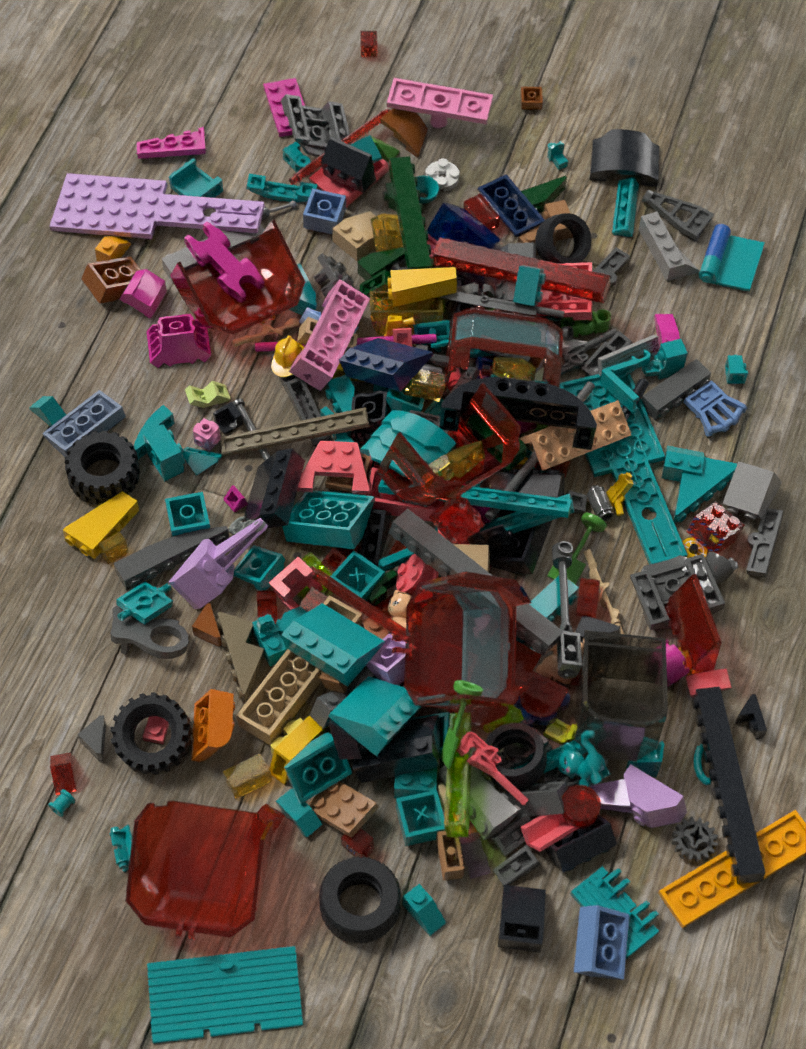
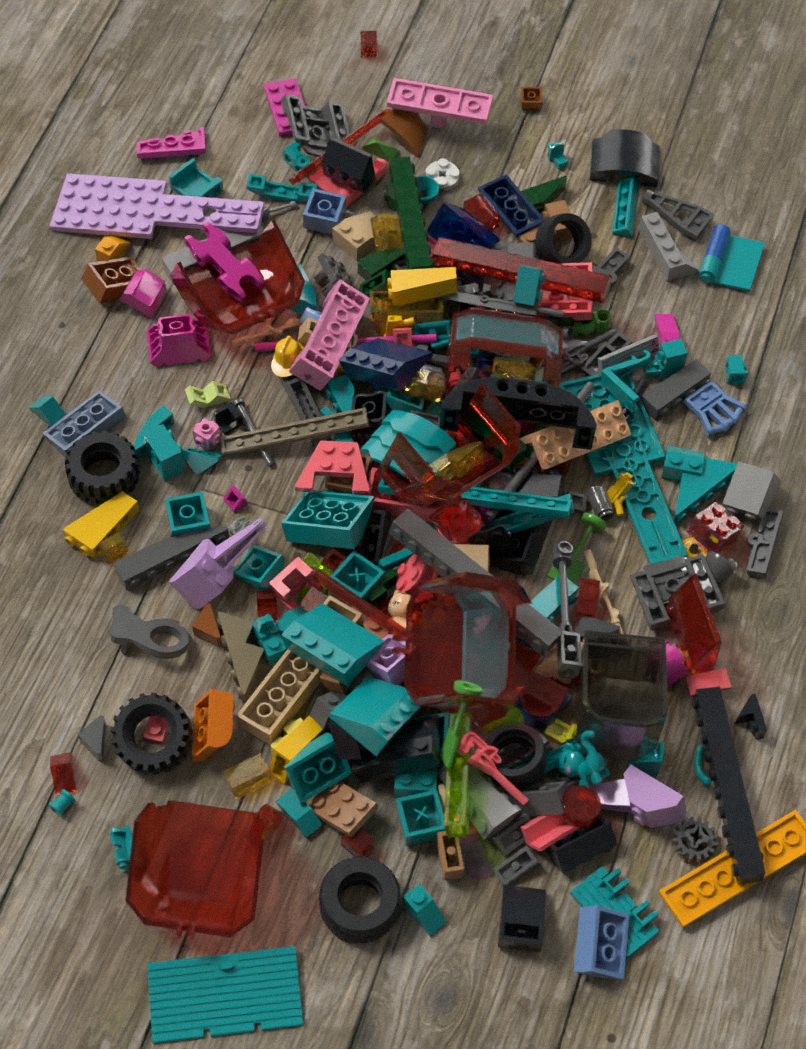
(144, 602): teal plate -> none
(275, 488): black slope -> none
(368, 146): teal slope -> none

